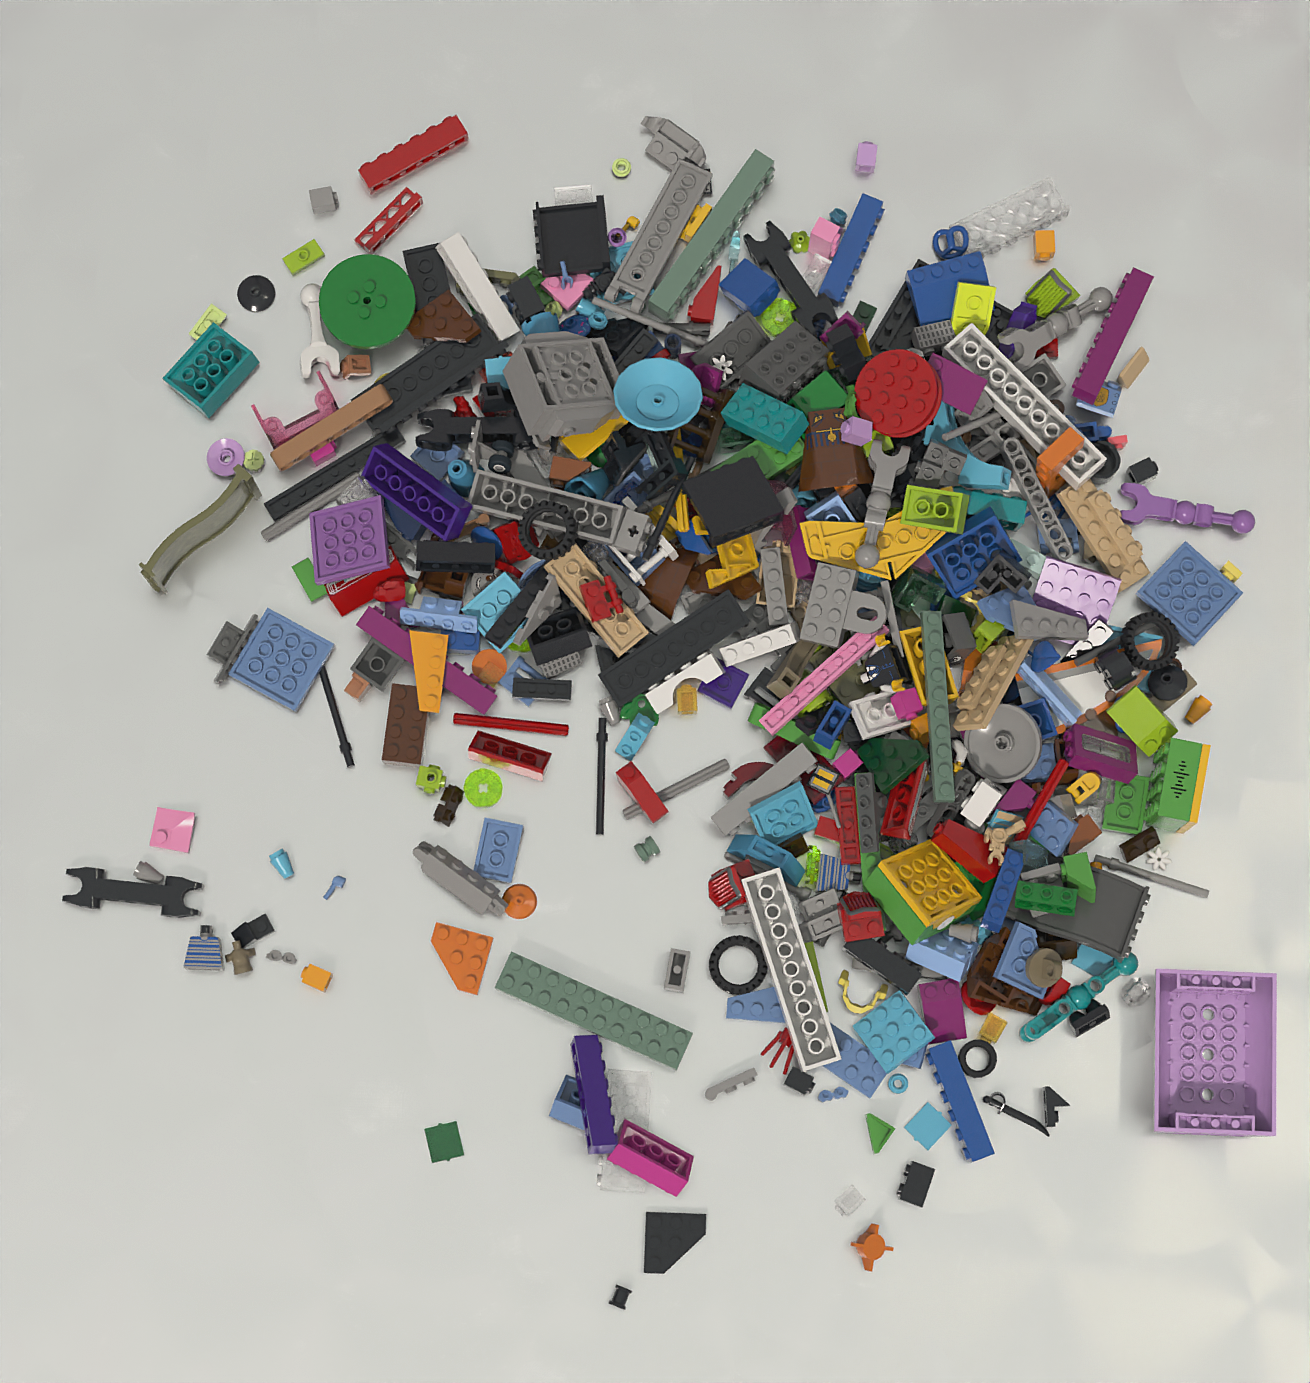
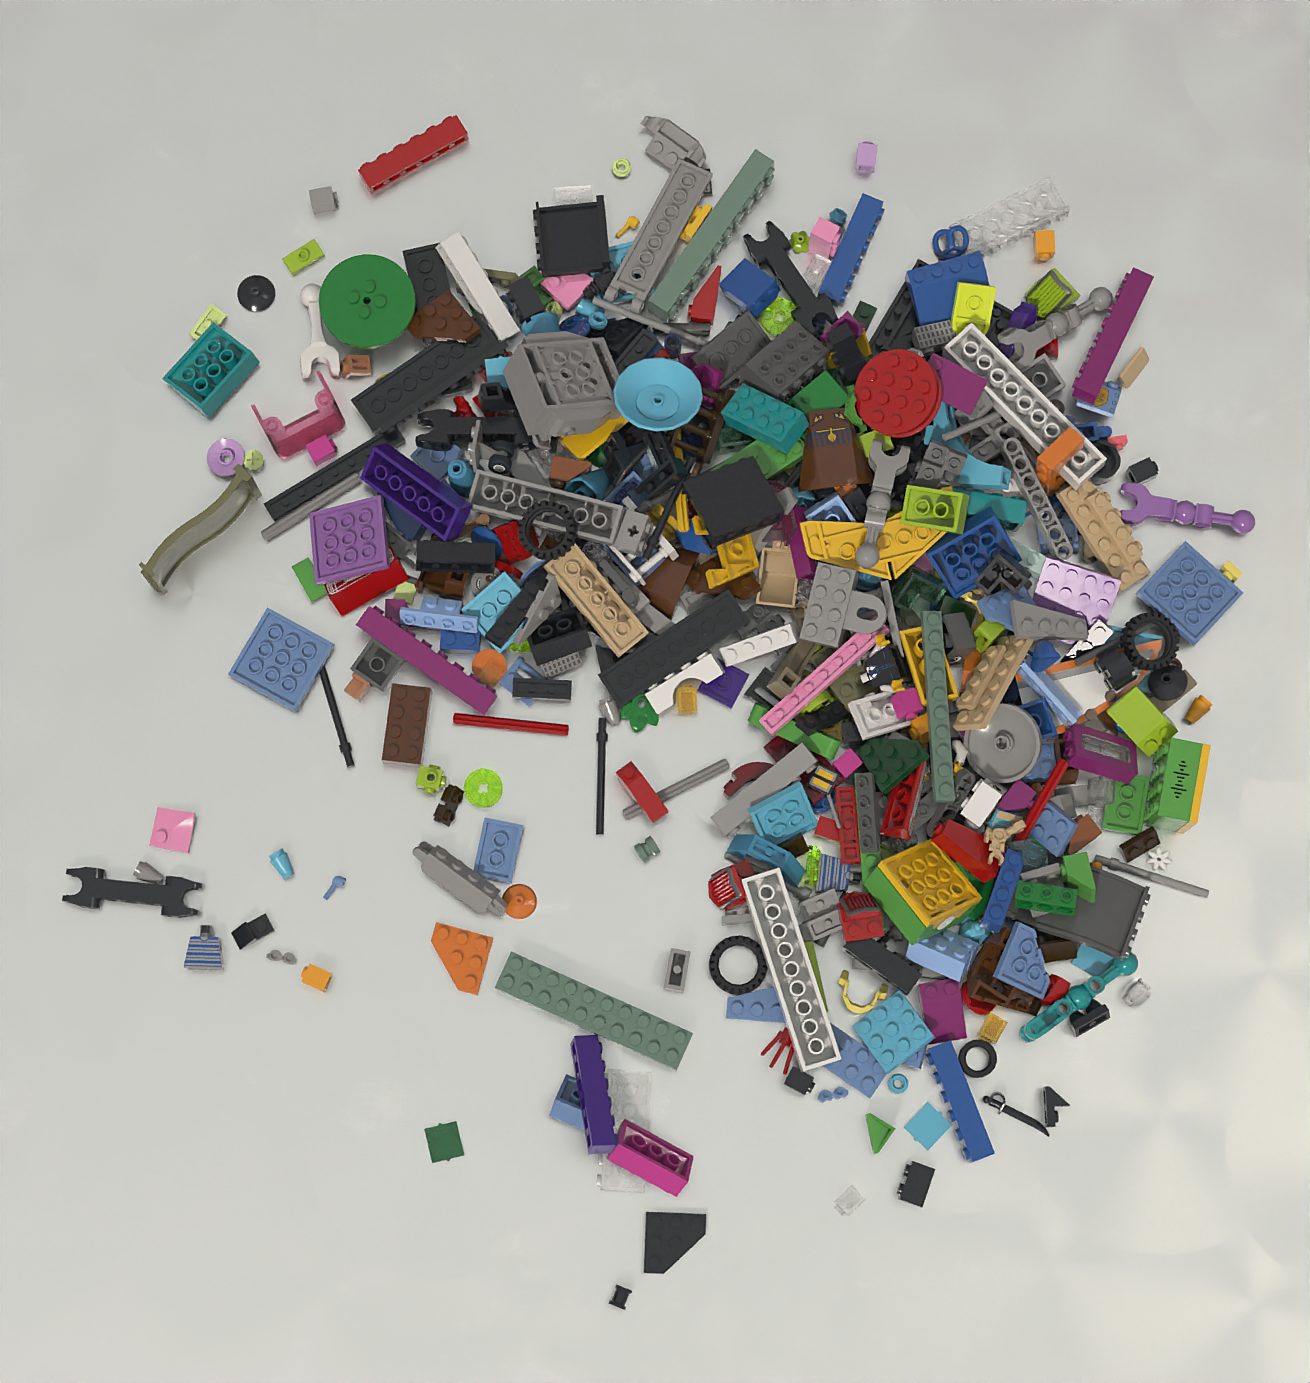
(228, 643): dark grey bracket -> none
(240, 958): dark tan piece -> none
(331, 427): medium nougat beam -> none
(357, 490): clear plate -> none
(390, 590): red rock -> none
(392, 224): red fence -> none
(429, 665): light orange wing -> none
(509, 755): red slope -> none
(566, 278): medium blue hand -> none
(596, 602): red plate -> none
(612, 237): medium lavender cone -> none
(634, 736): medium azure bracket -> none
(719, 364): white plant -> none
(730, 1084): light grey plate -> none
(734, 250): clear light blue hand -> none
(774, 586): light grey plate -> none
(832, 725): blue brick -> none
(856, 431): lavender brick -> none
(870, 1246): orange piece -> none
(965, 932): light grey cone -> none
(1044, 967): dark tan tile -> none
(1089, 782): yellow plate -> none
(1242, 1049): lavender slope -> none

